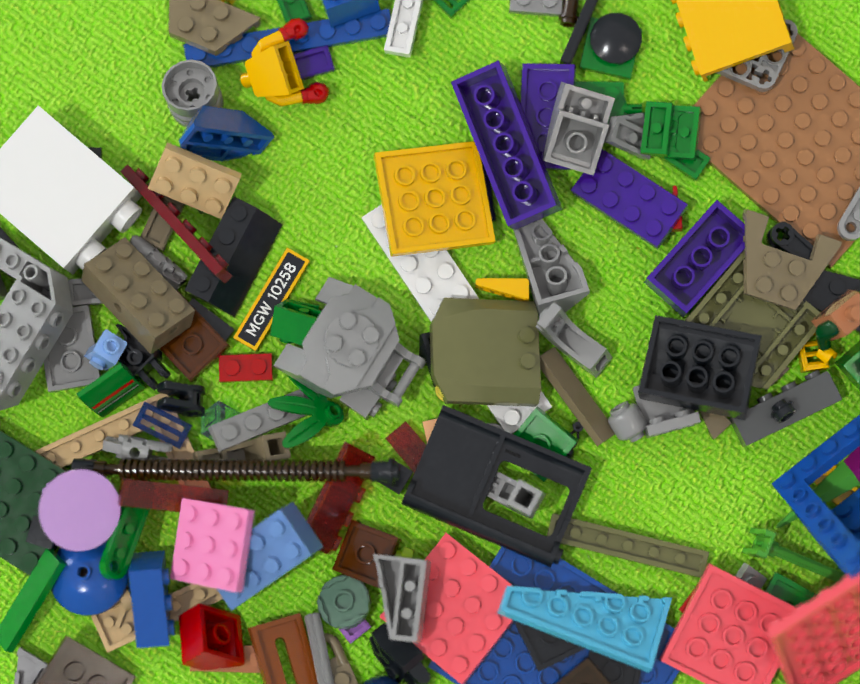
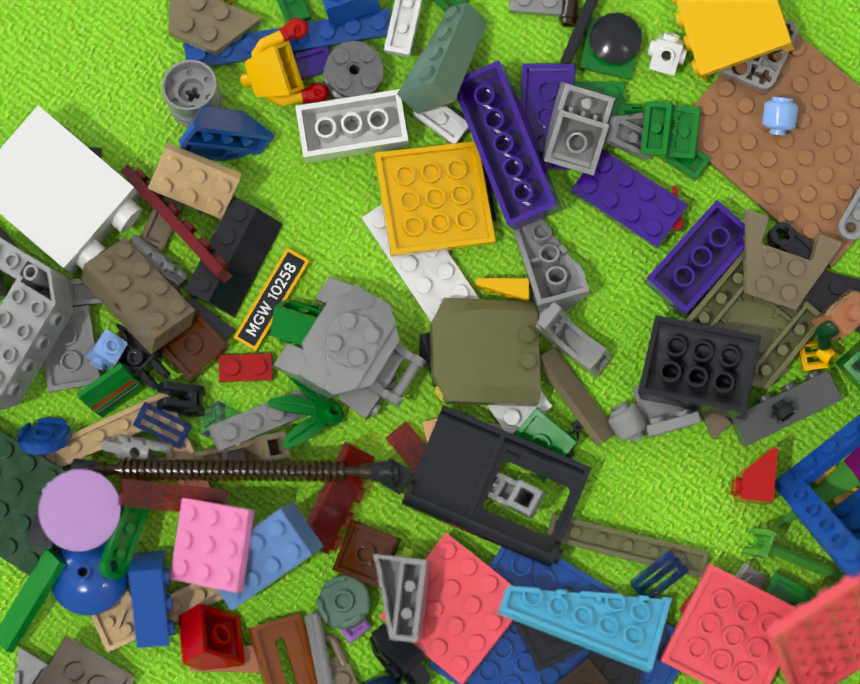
(45, 436): none -> blue tile
(352, 126): none -> white brick
(353, 57): none -> flat silver wheel
(444, 60): none -> sand green wedge
(444, 123): none -> white plate
(666, 62): none -> white brick
(675, 562): none -> clear blue tile
(756, 481): none -> red slope
(780, 115): none -> light blue head

